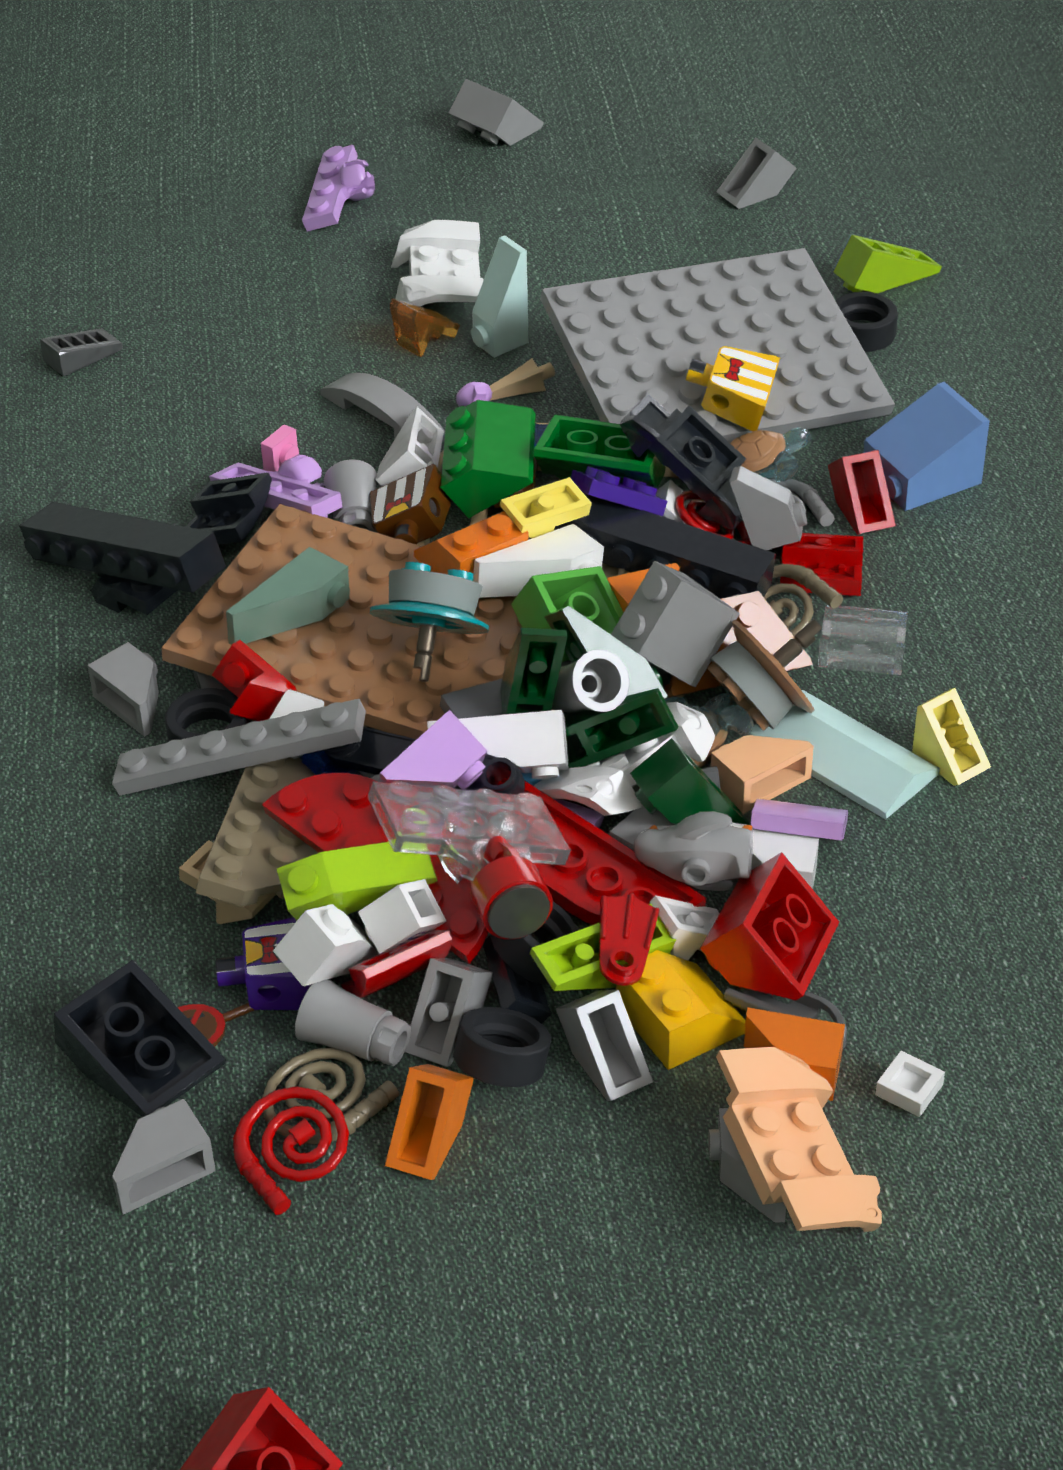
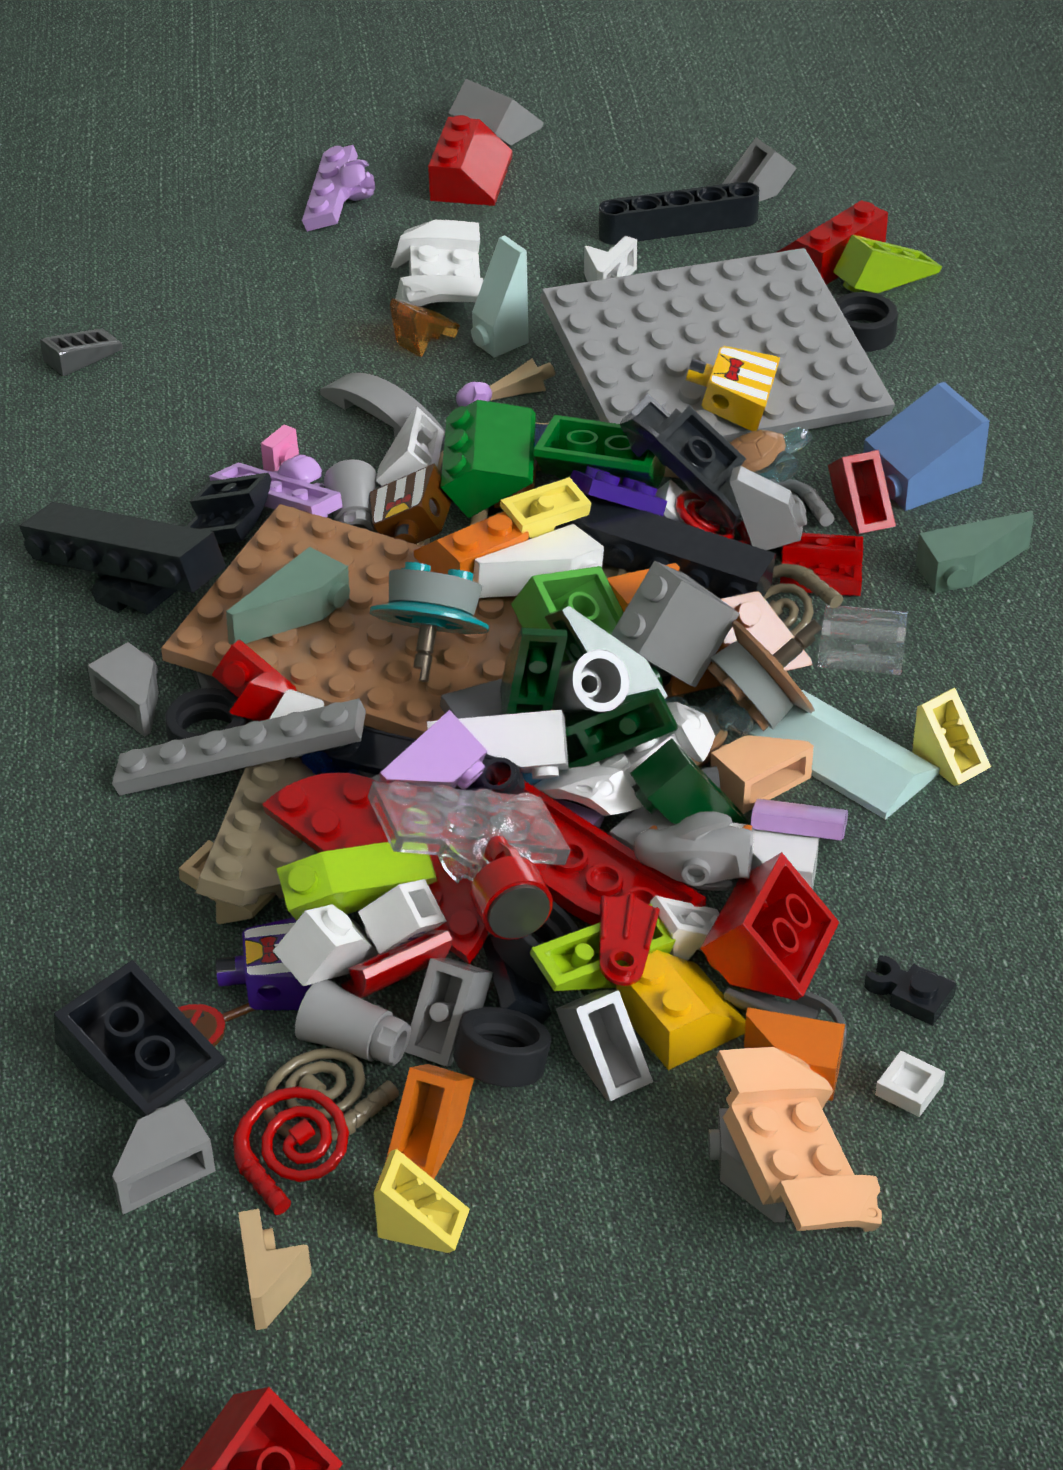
(271, 1272): none -> tan slope
(416, 1207): none -> light yellow slope
(468, 163): none -> red slope
(617, 262): none -> white slope
(679, 212): none -> black beam
(829, 239): none -> red slope
(912, 992): none -> black plate
(969, 552): none -> sand green slope

